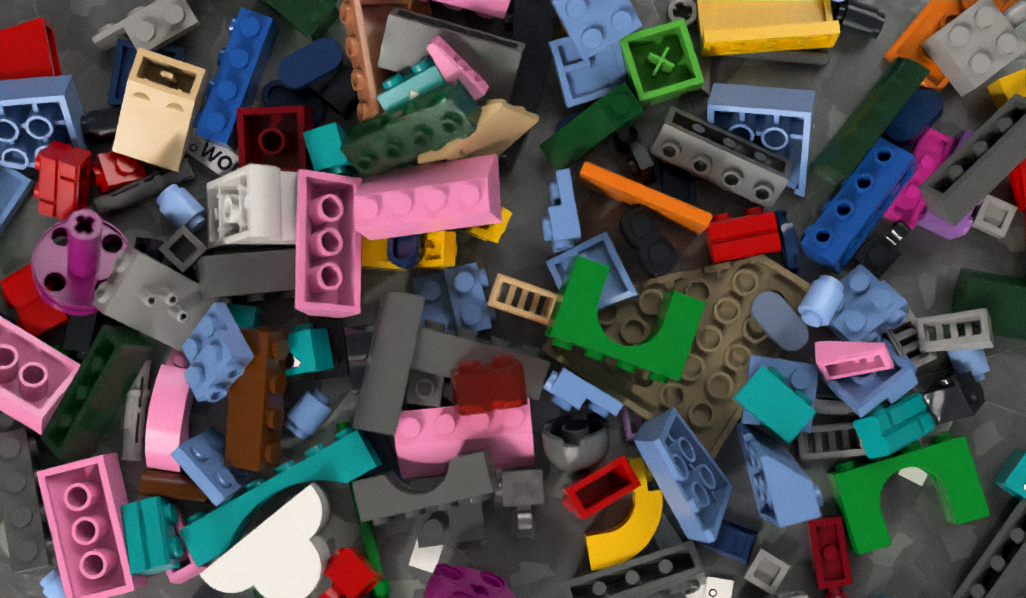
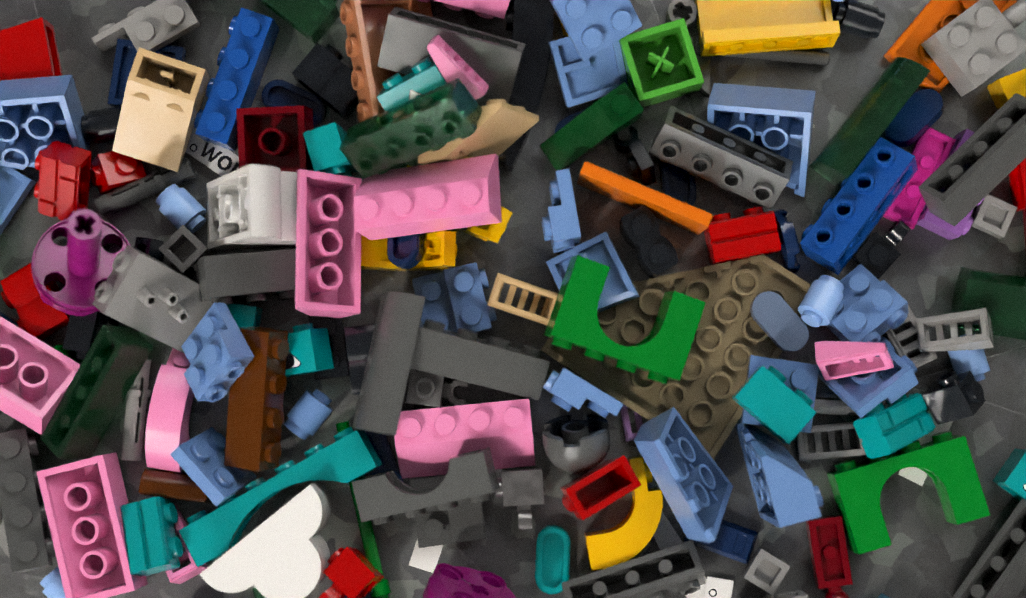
(310, 64): dark blue tile -> none
(488, 385): clear red brick -> none
(552, 559): none -> teal tile

